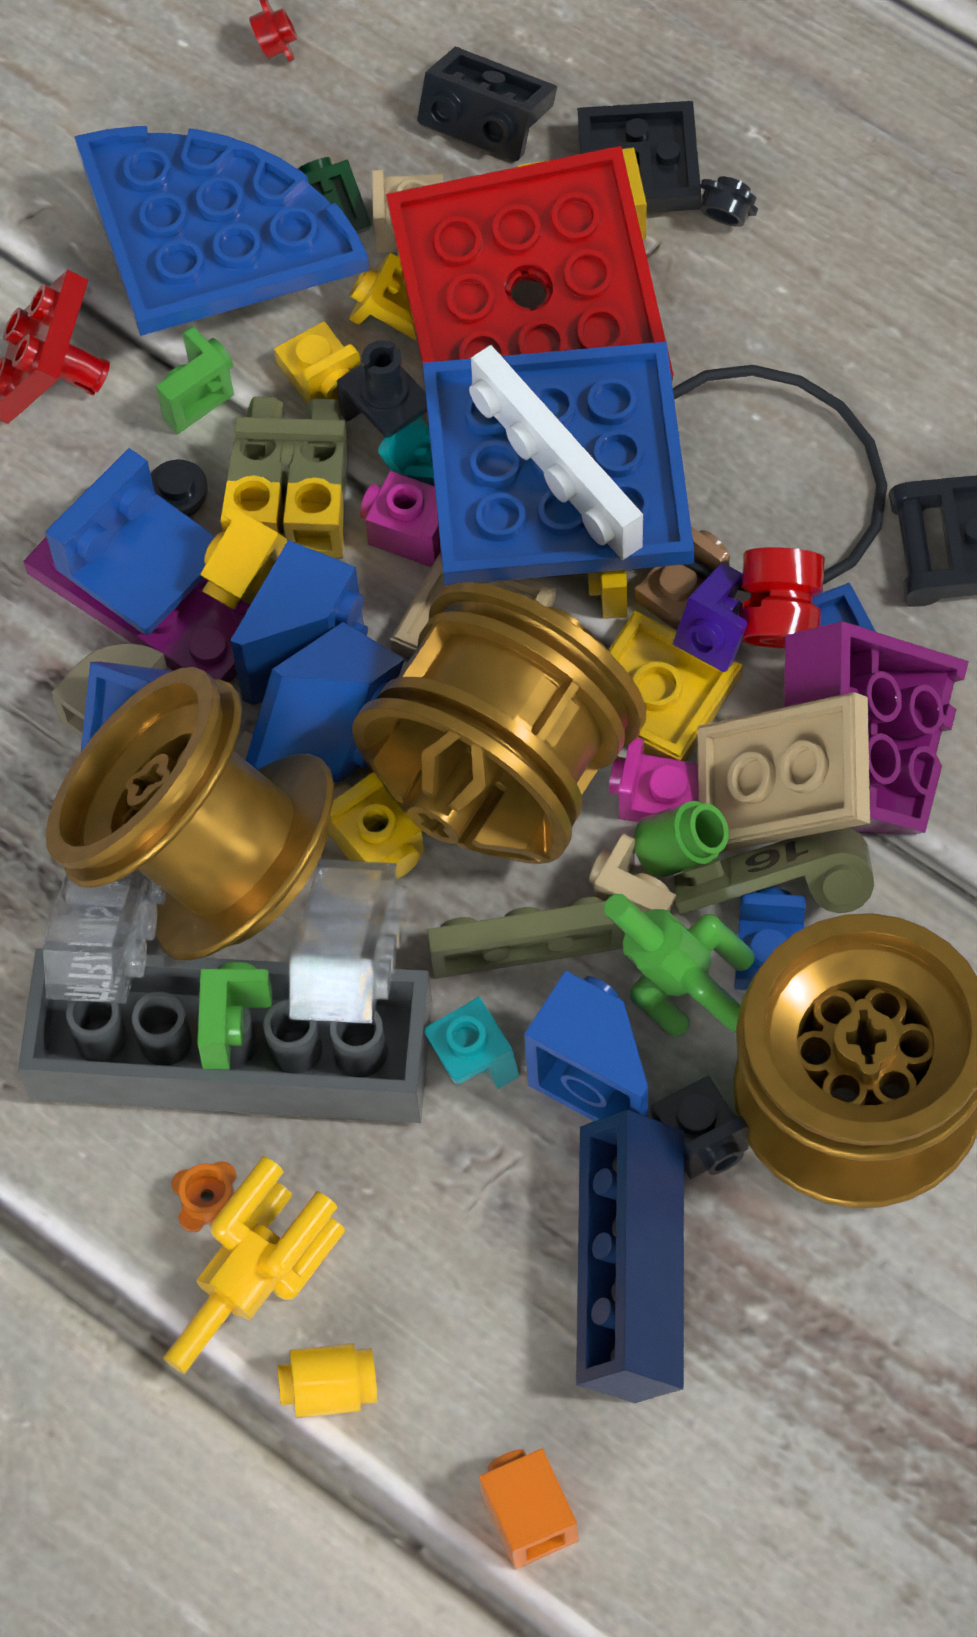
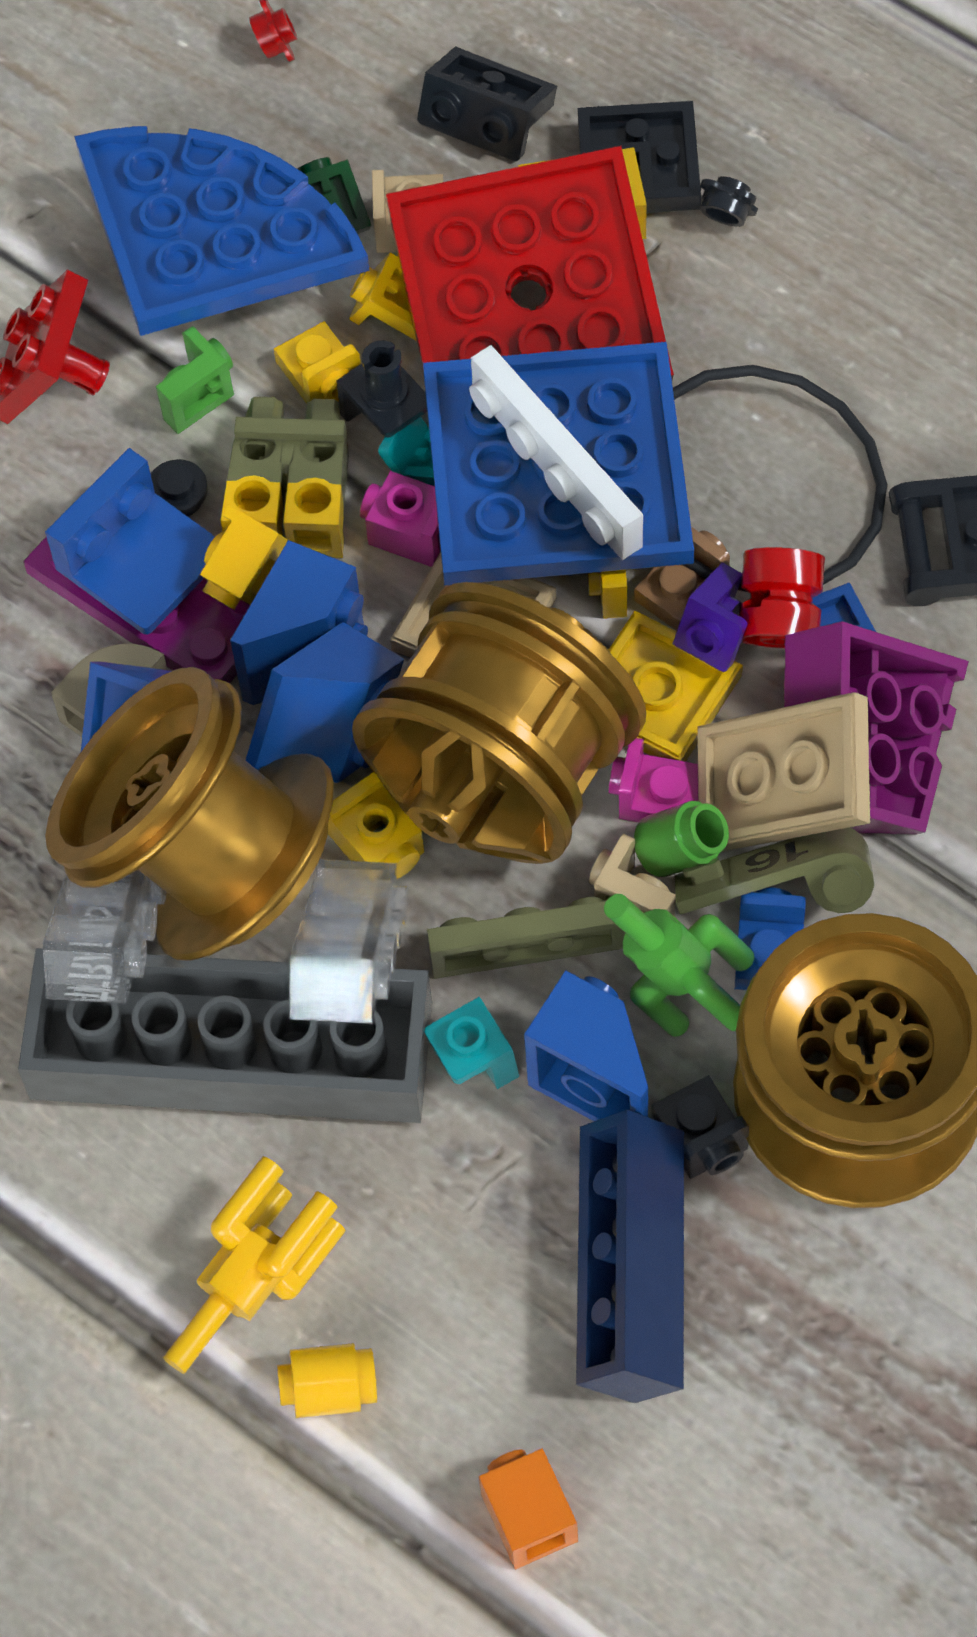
(193, 1183): orange plate -> none
(221, 1006): bright green bracket -> none

